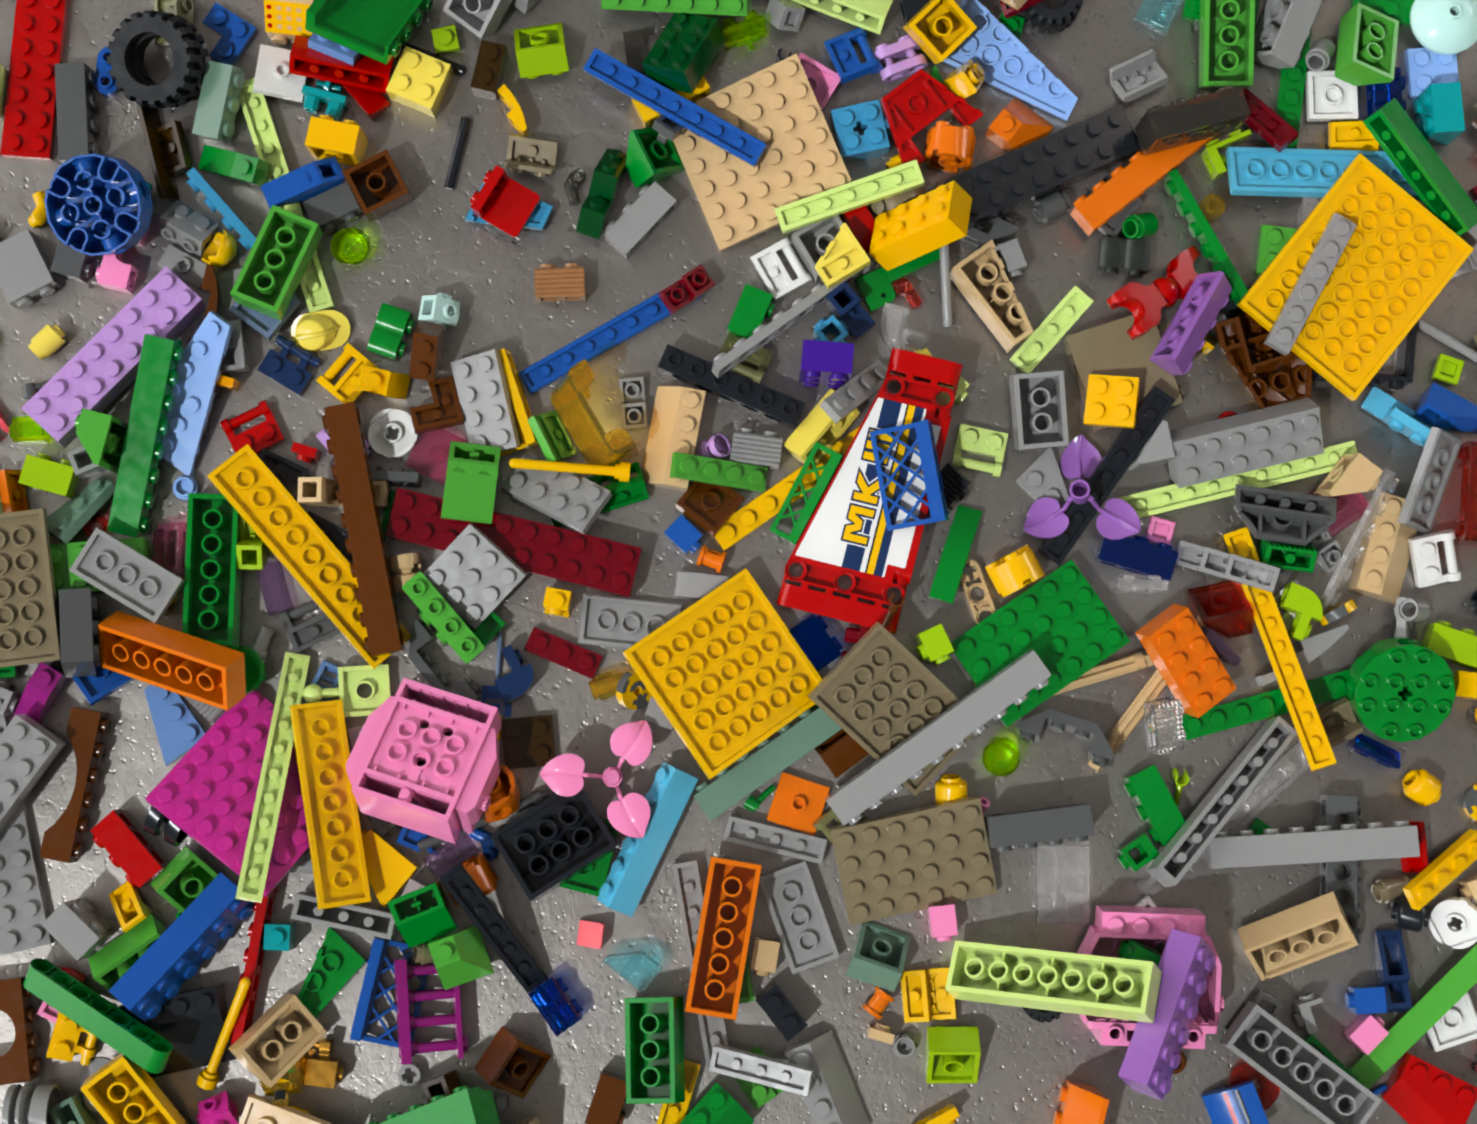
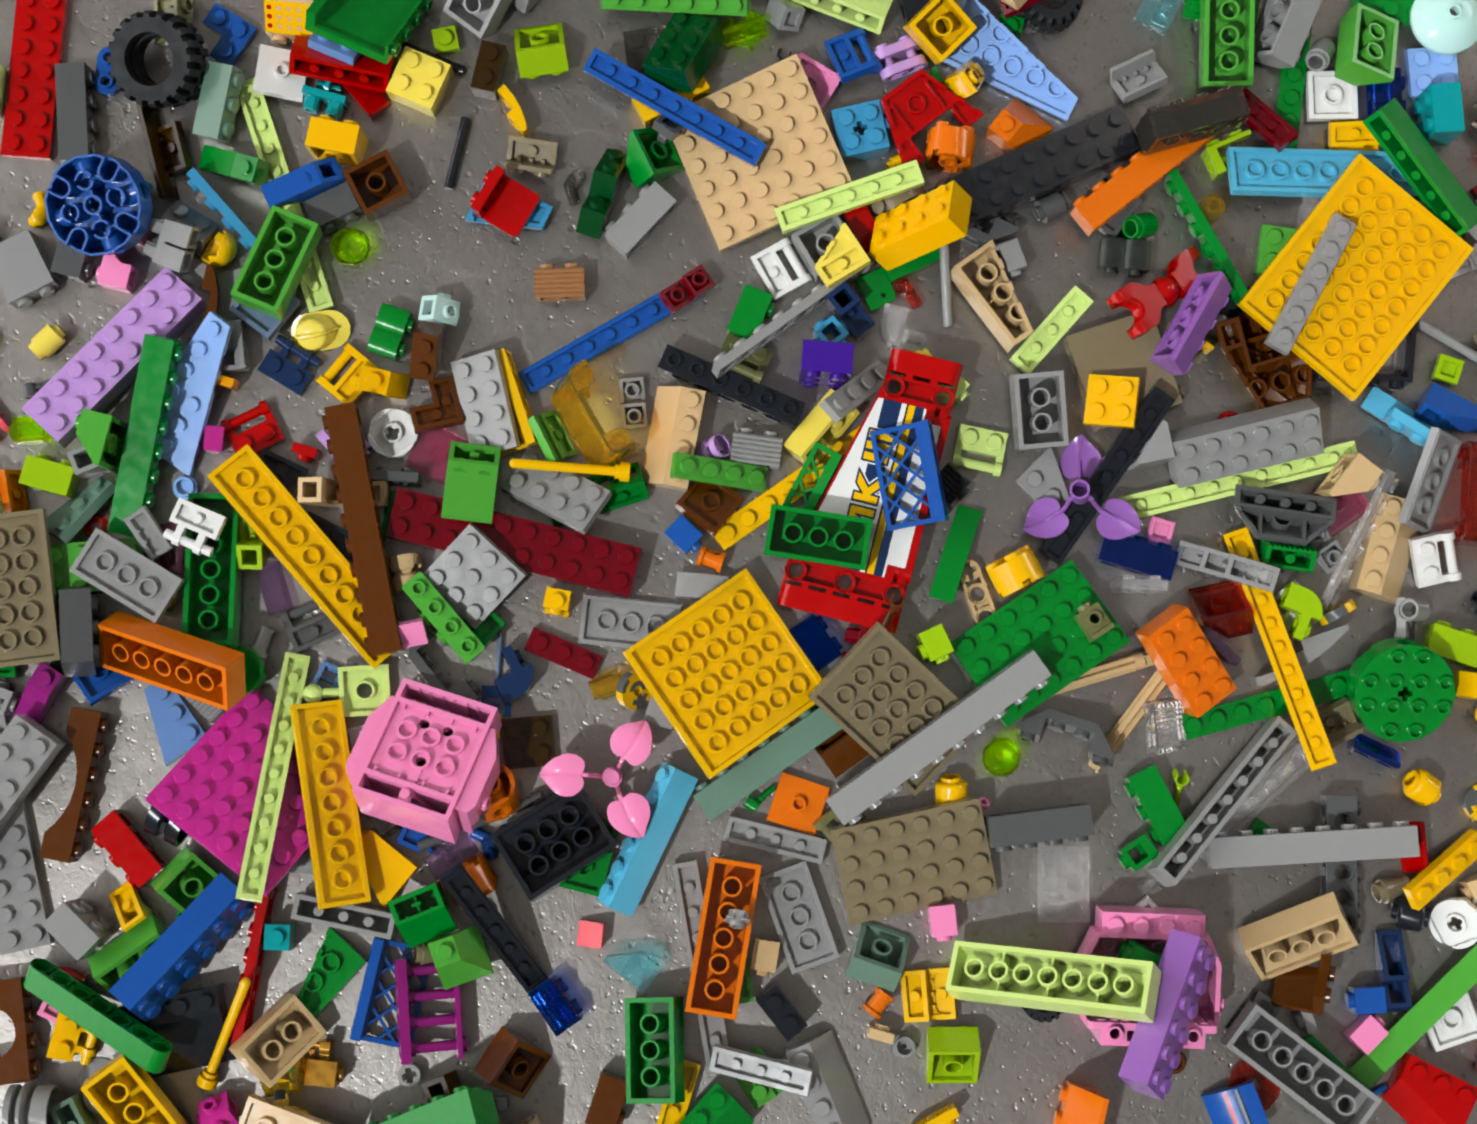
(148, 533): none -> light grey plate
(171, 233): none -> light grey hips
(196, 519): none -> white plate
(213, 439): none -> dark pink slope
(413, 632): none -> bright pink tile
(737, 918): none -> light grey plate
(818, 537): none -> green brick
(1093, 630): none -> olive brick
(1305, 987): none -> reddish brown bracket

